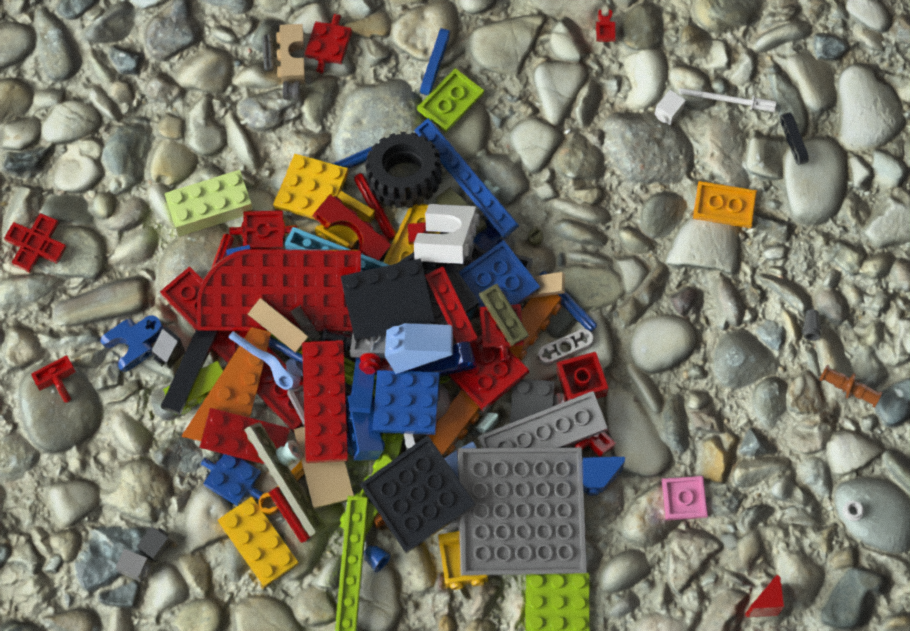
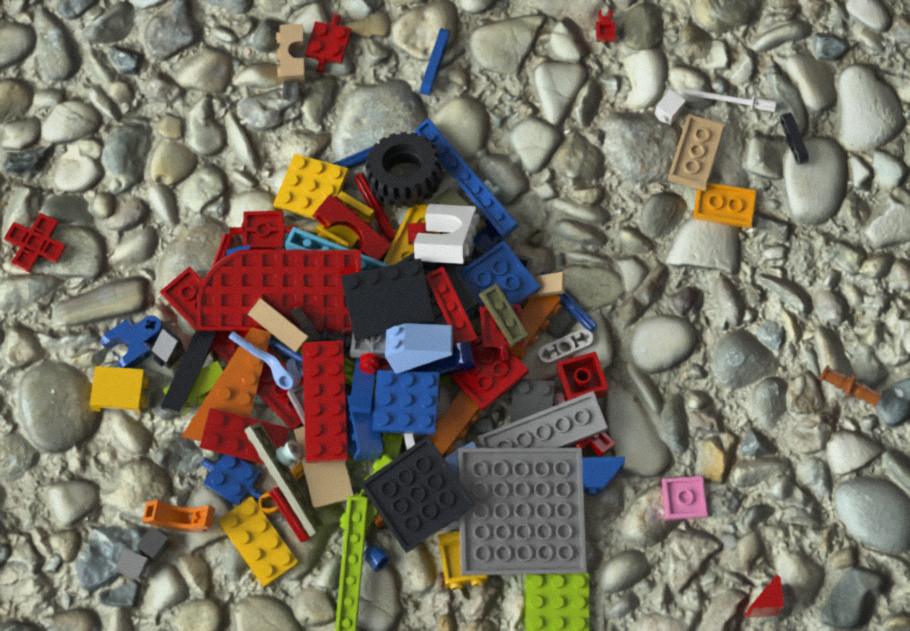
(53, 374): red plate -> none
(119, 389): none -> yellow panel
(178, 518): none -> orange arch
(208, 203): yellowish green brick -> none
(268, 53): dark grey axle -> none
(450, 100): lime plate -> none
(487, 422): light aqua slope -> none
(696, 152): none -> tan tile
(812, 326): dark grey cone -> none
(855, 505): white plate -> none

